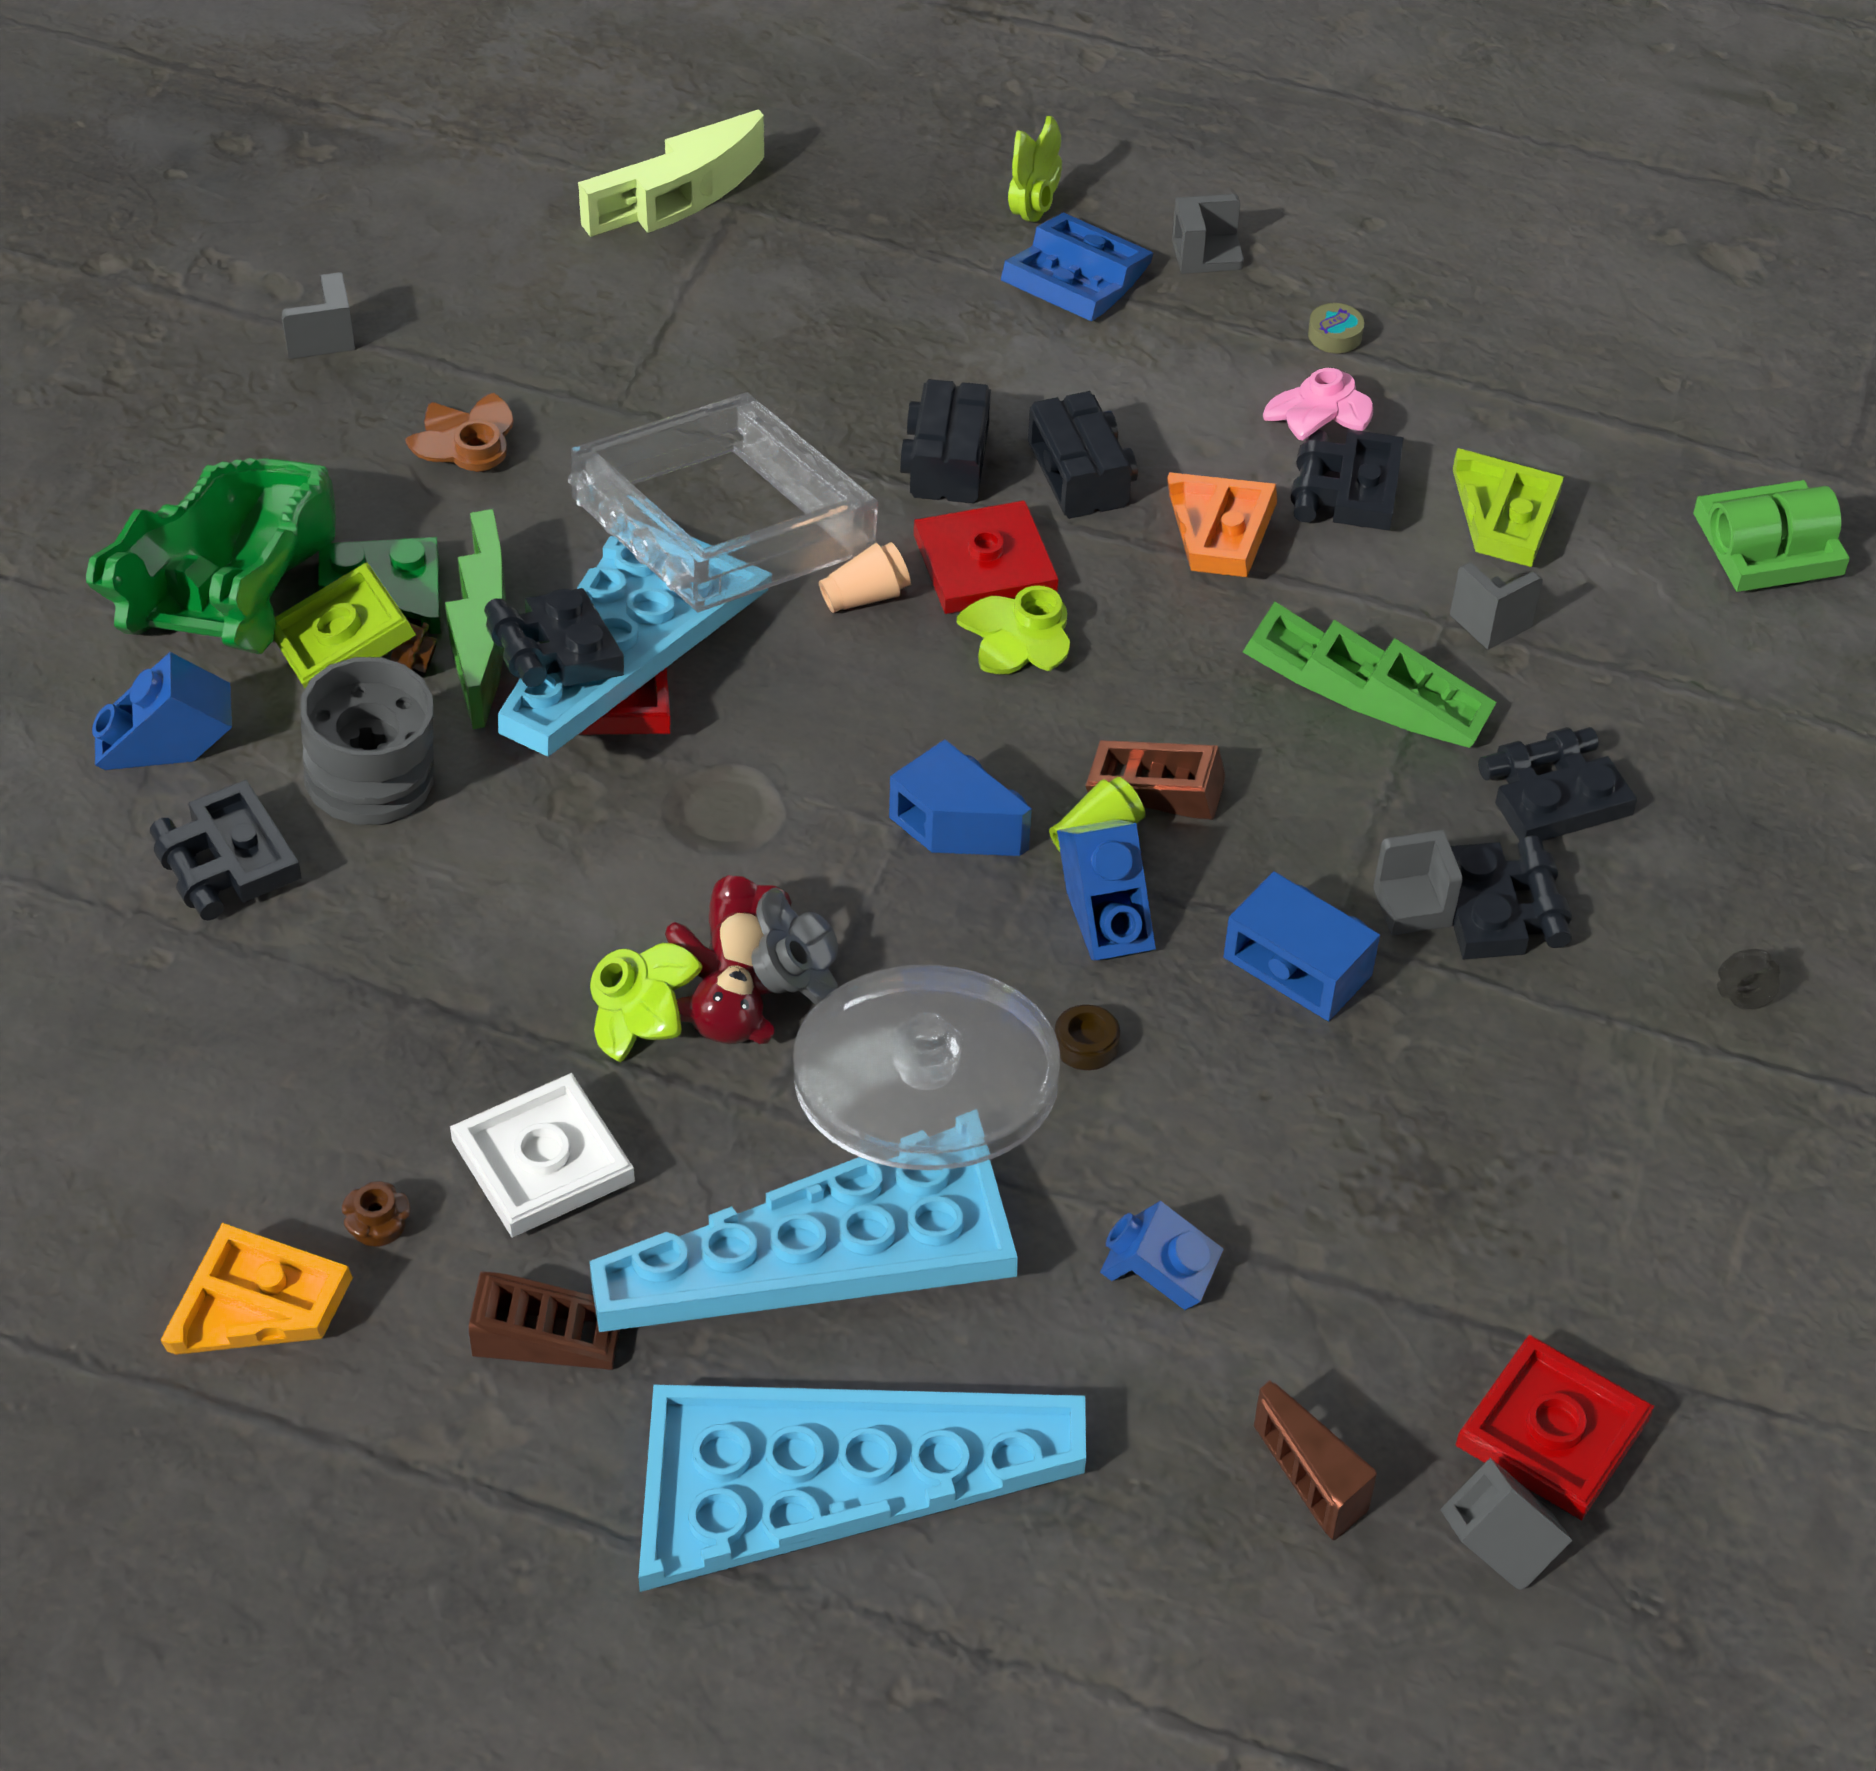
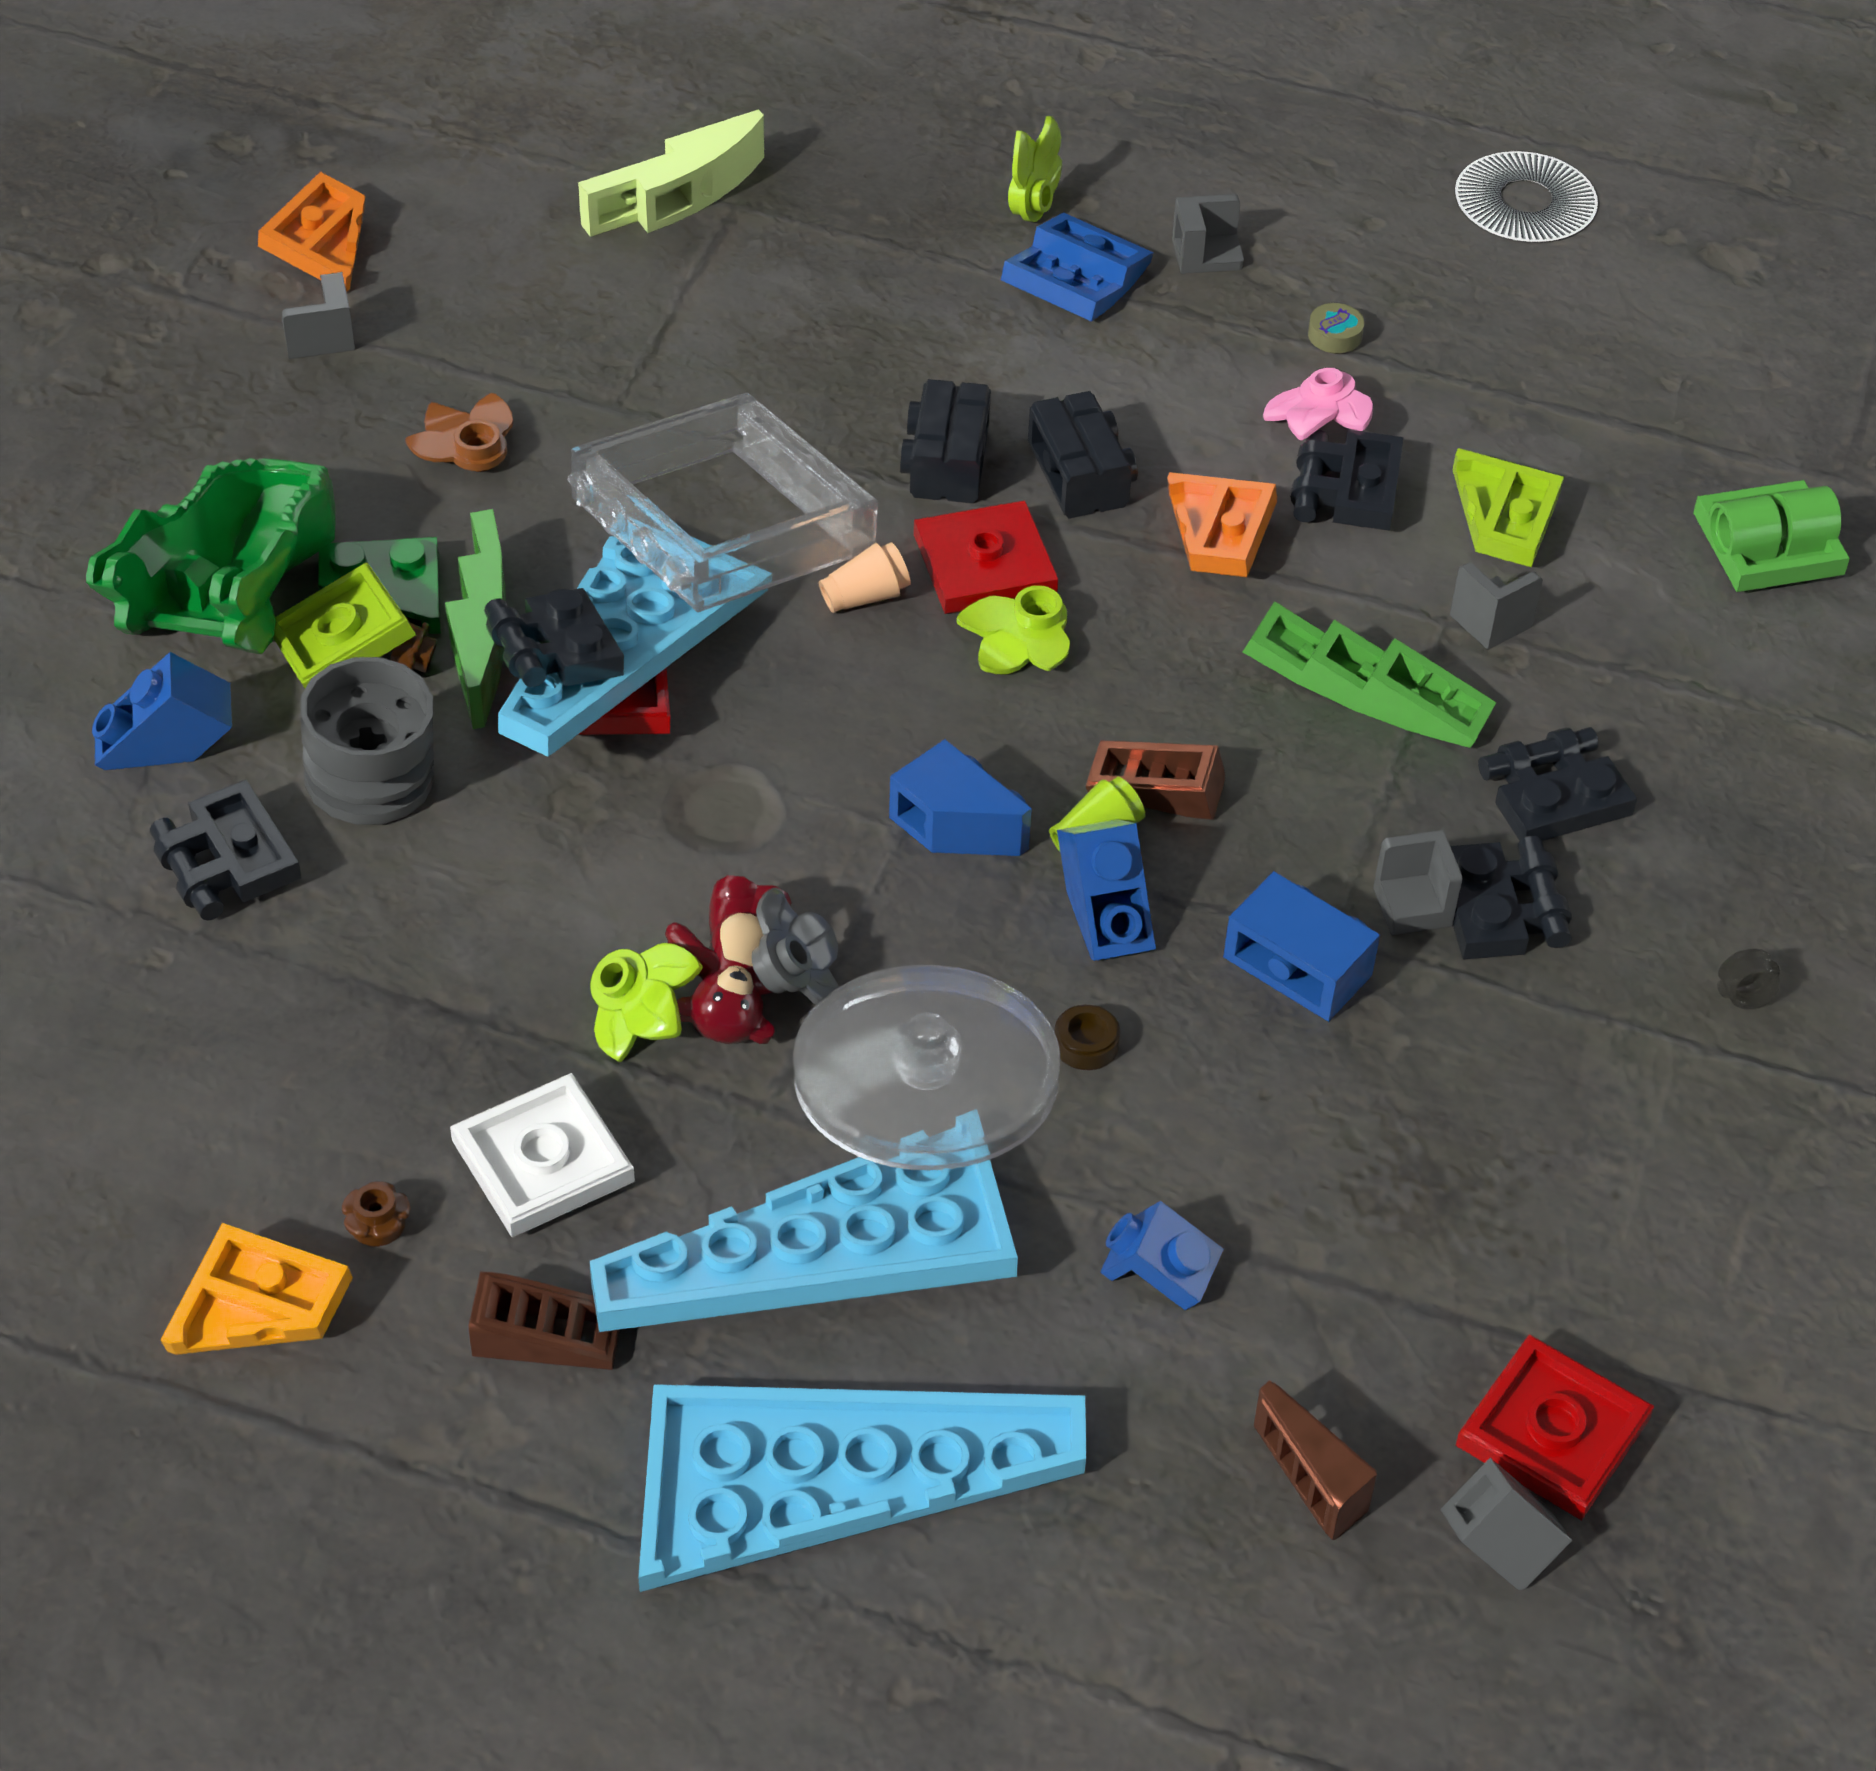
(318, 229): none -> orange wing
(1480, 198): none -> sticker

